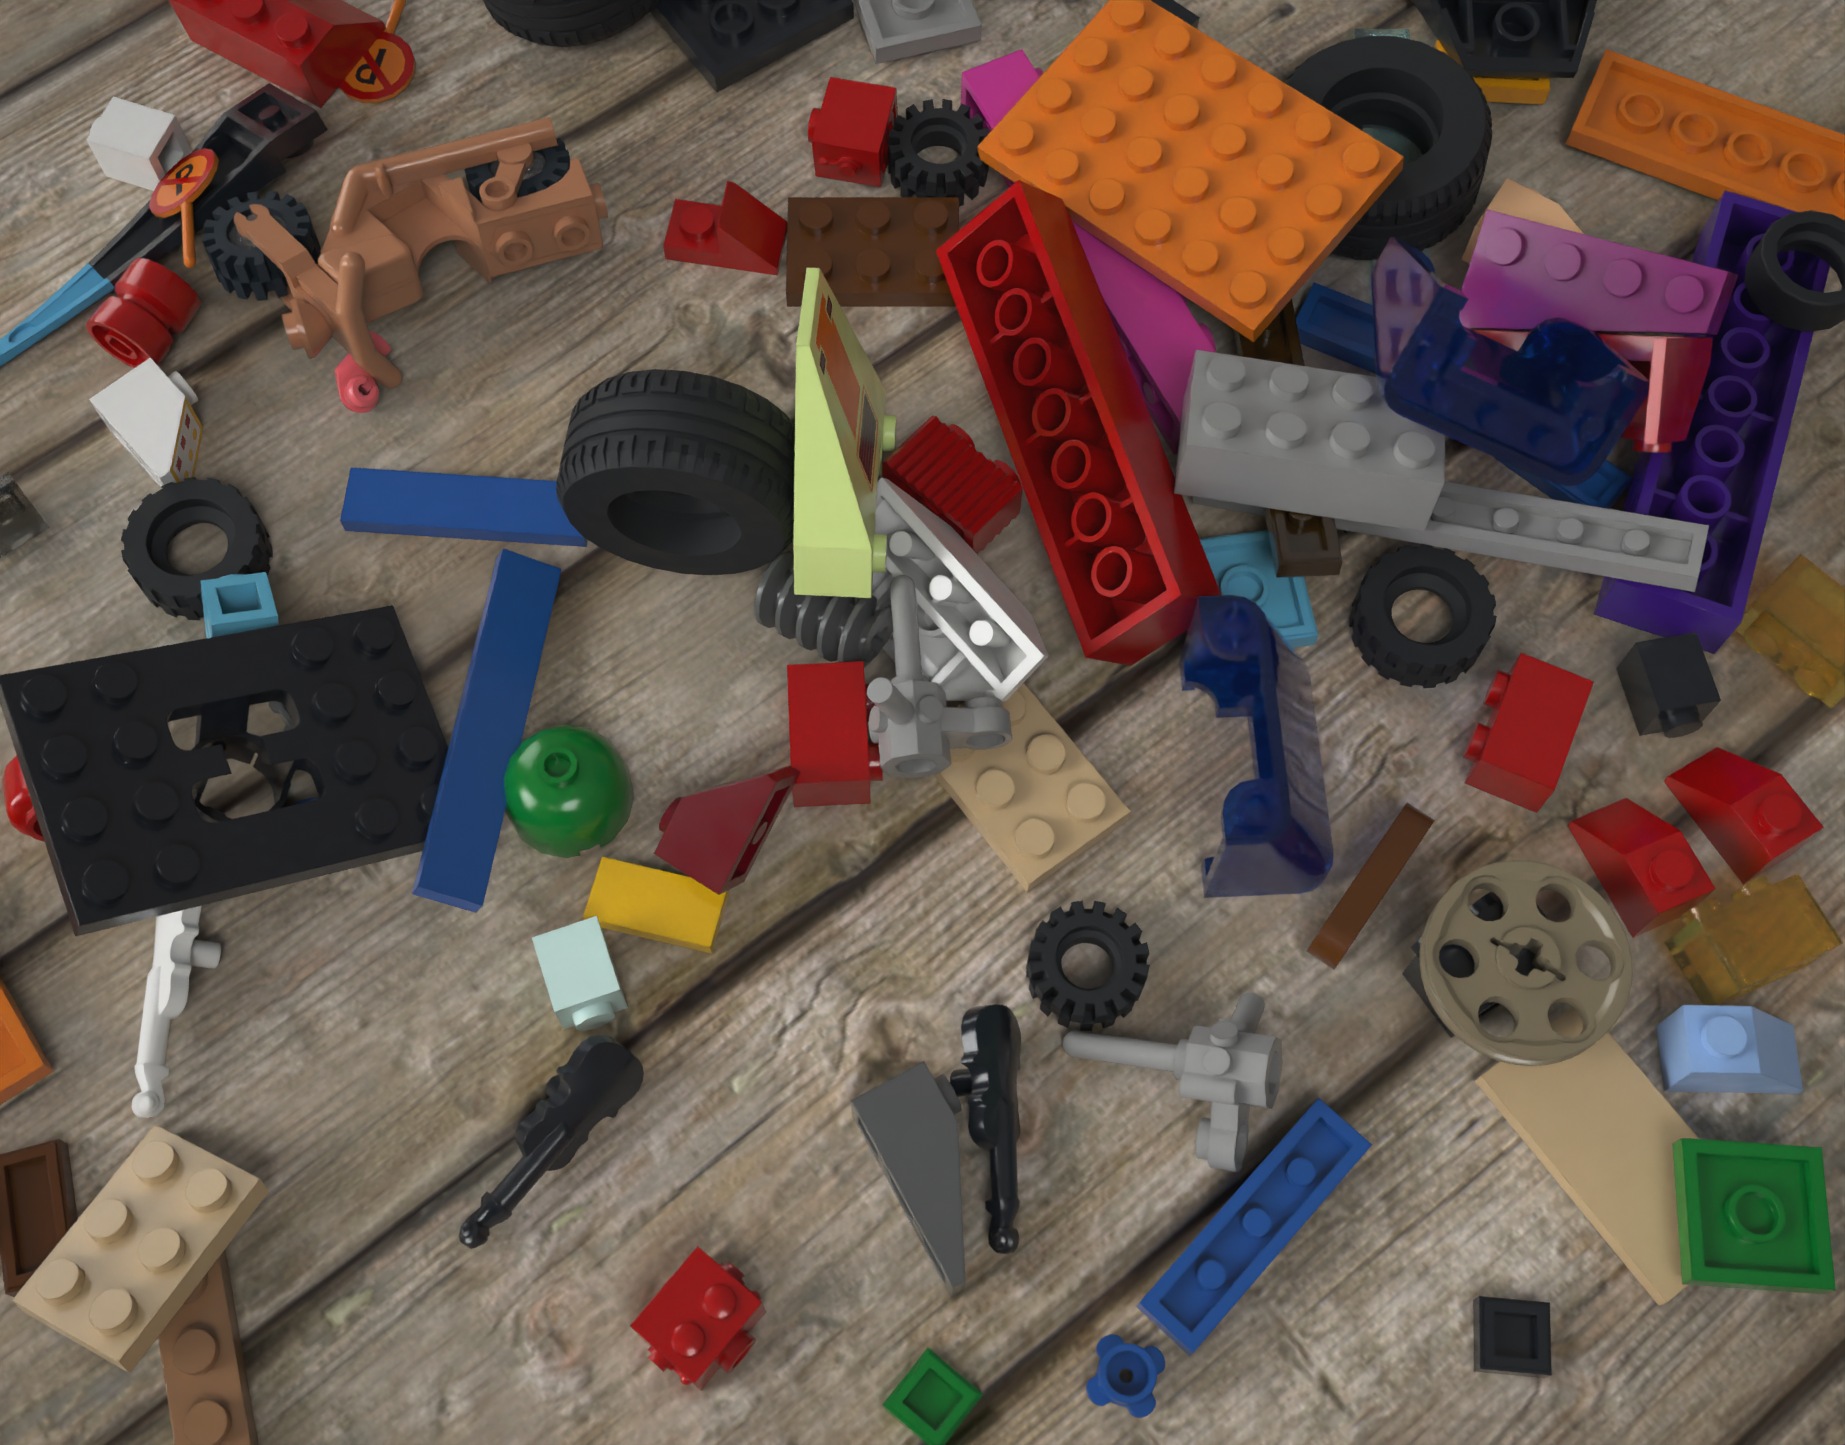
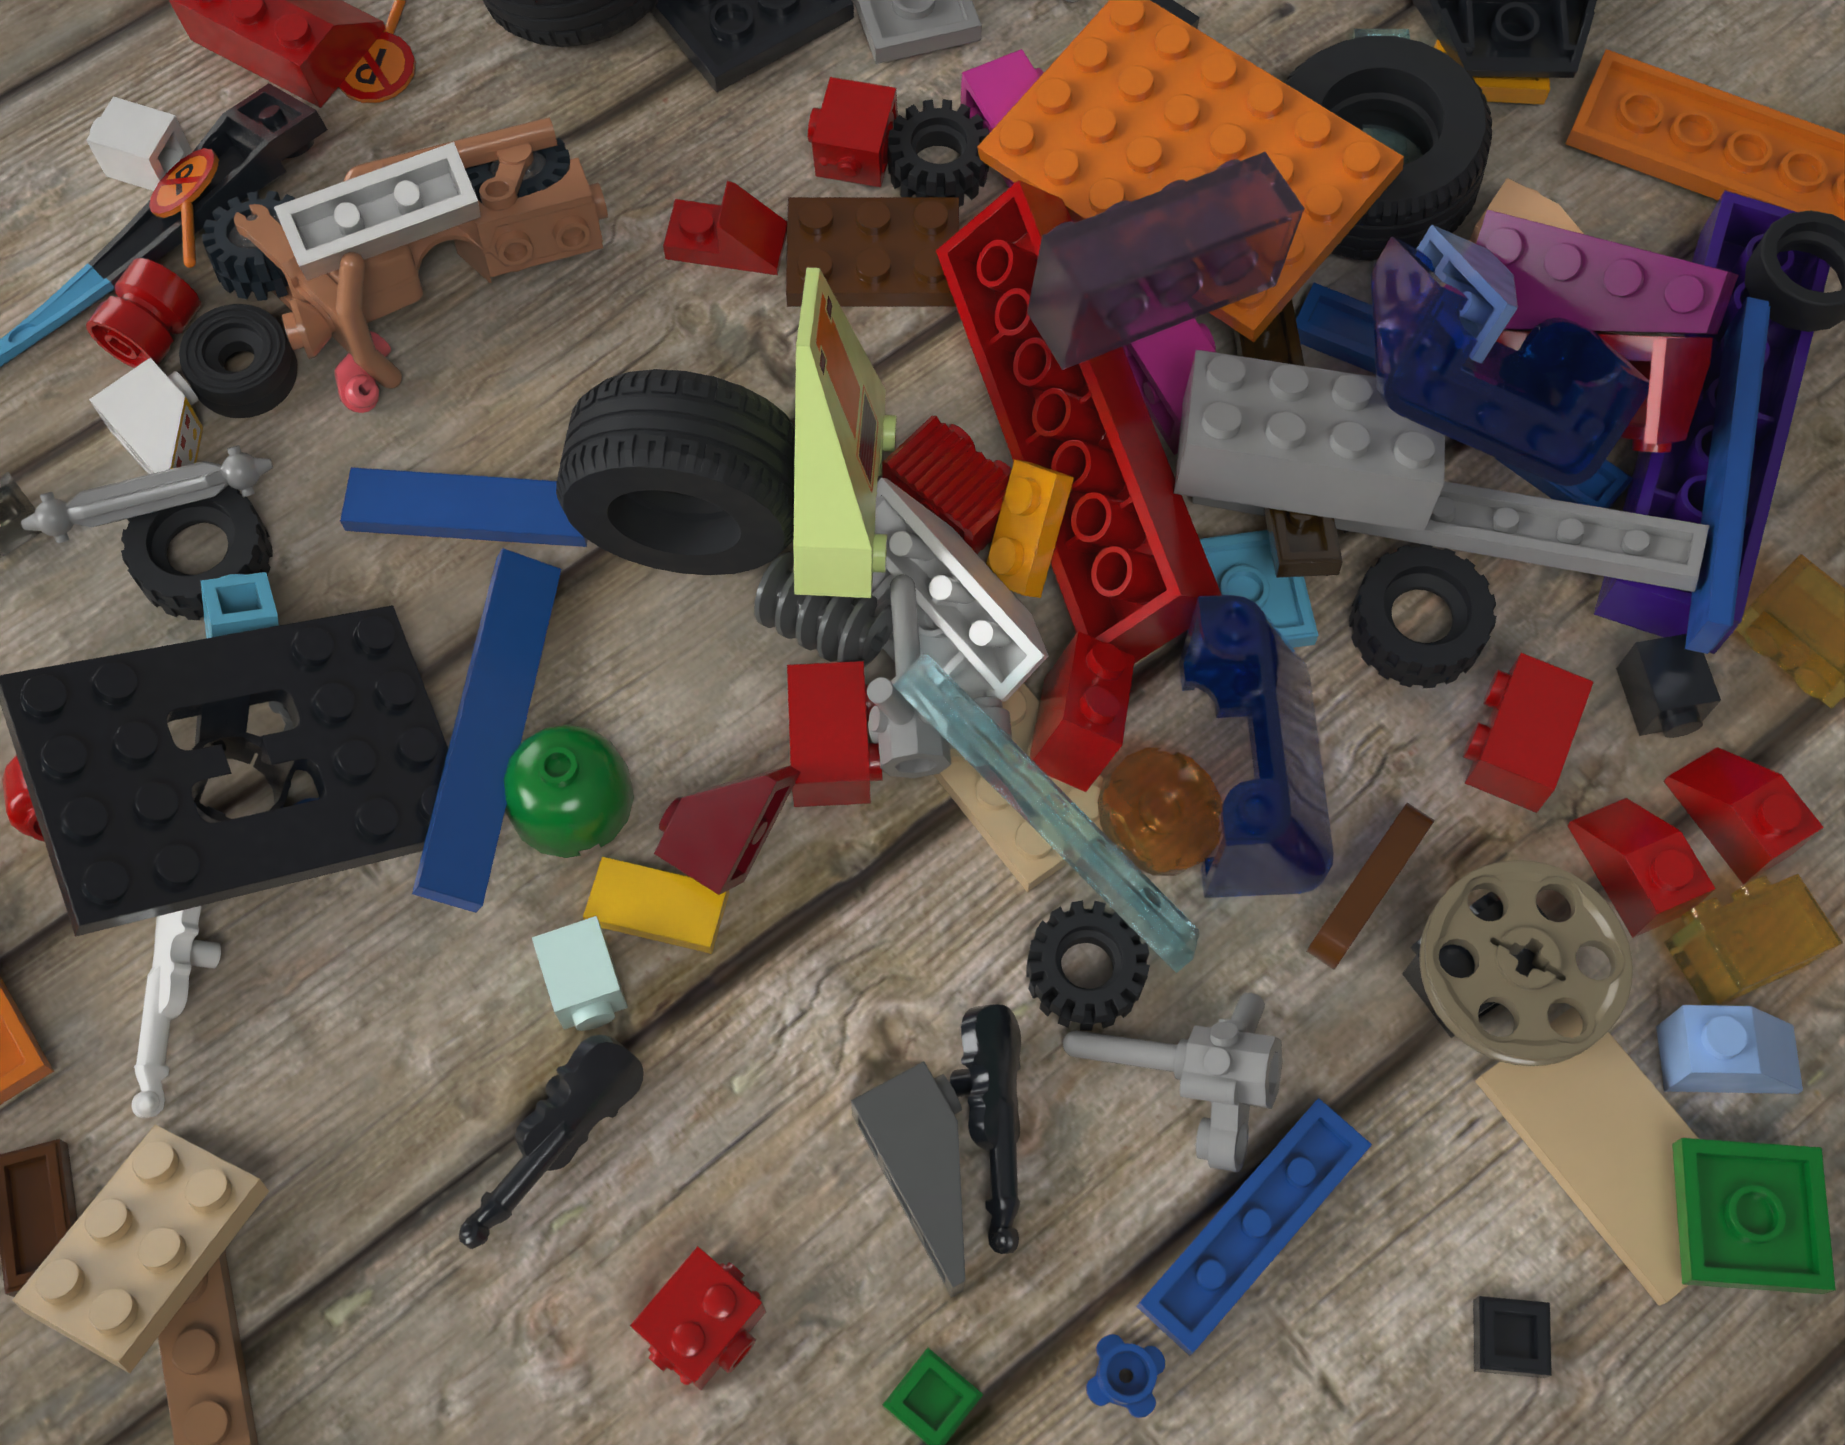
(147, 494): none -> light grey wheel
(232, 330): none -> black tyre
(379, 210): none -> white brick
(1028, 527): none -> light orange plate
(1049, 811): none -> clear light blue tile
(1082, 711): none -> red brick
(1161, 811): none -> clear orange tile
(1162, 259): none -> clear purple brick
(1480, 278): none -> medium blue slope
(1729, 475): none -> blue tile

